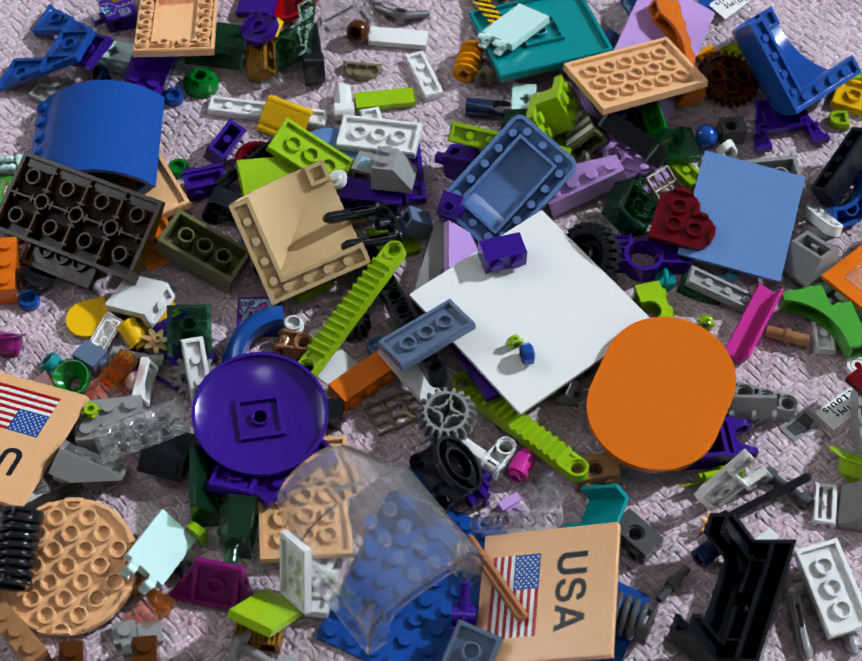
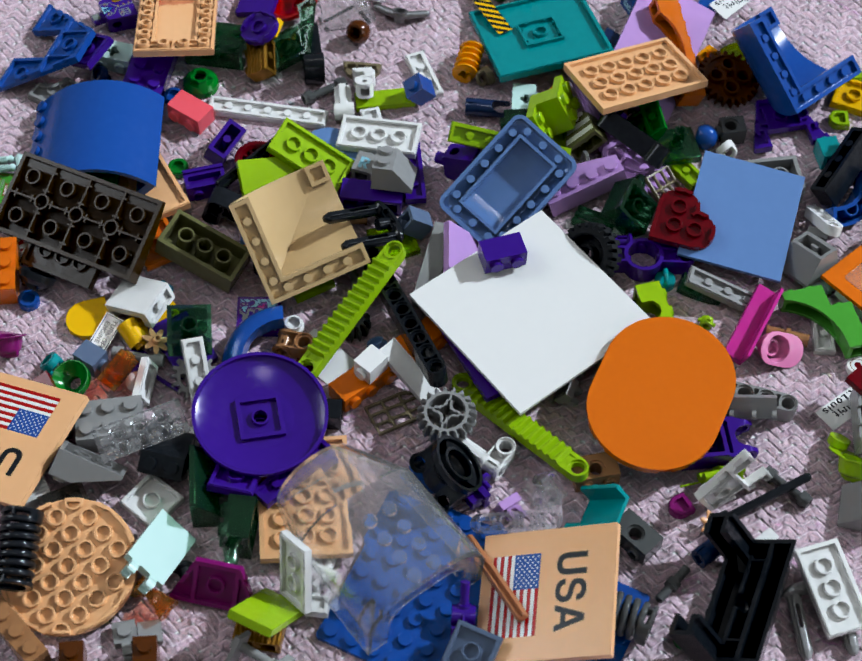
(91, 410): lime piece -> none
(149, 498): none -> white tile
(190, 112): none -> coral brick
(198, 533): lime tile -> none
(277, 110): yellow piece -> none
(309, 97): none -> dark grey bar
(338, 178): white plate -> none
(364, 82): none -> white leg
(370, 364): none -> white brick
(398, 38): white tile -> none
(419, 89): none -> blue brick
(426, 335): sand blue tile -> none
(450, 207): dark purple brick -> none
(512, 29): light aqua tile -> none
(514, 341): lime piece -> none
(521, 465): dark pink brick -> none
(527, 353): blue tile -> none
(591, 216): none -> clear green tile
(680, 506): none -> magenta tile
(729, 276): medium azure hand -> none
(780, 349): none -> bright pink piece
(800, 424): sticker -> none
(823, 521): white tile -> none
(824, 149): none -> teal brick
(838, 441): none -> lime tile

